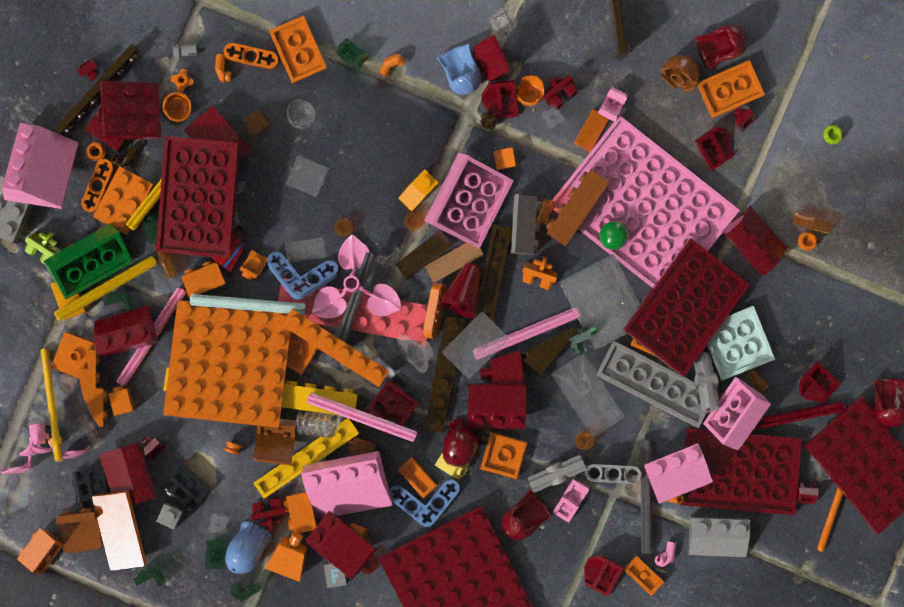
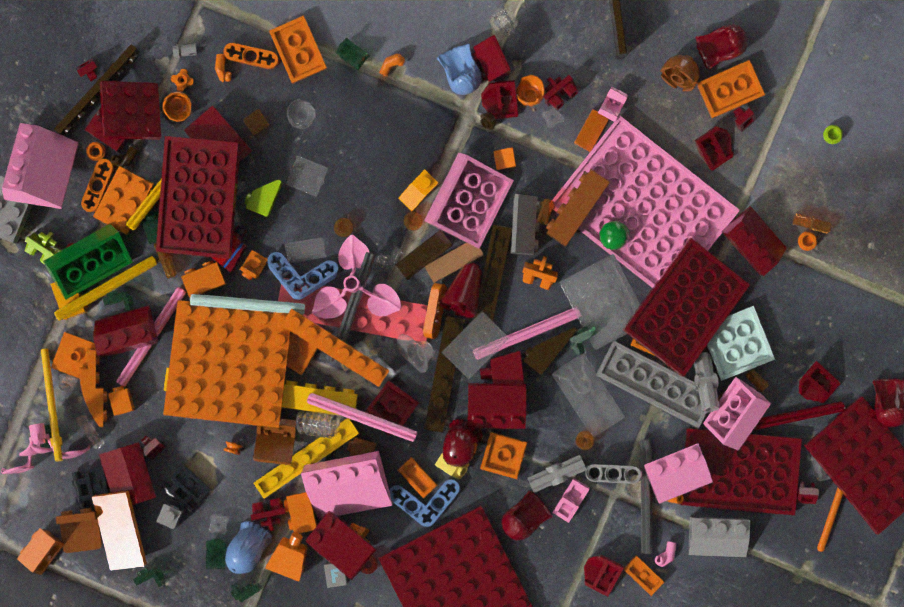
(263, 198): none -> lime slope

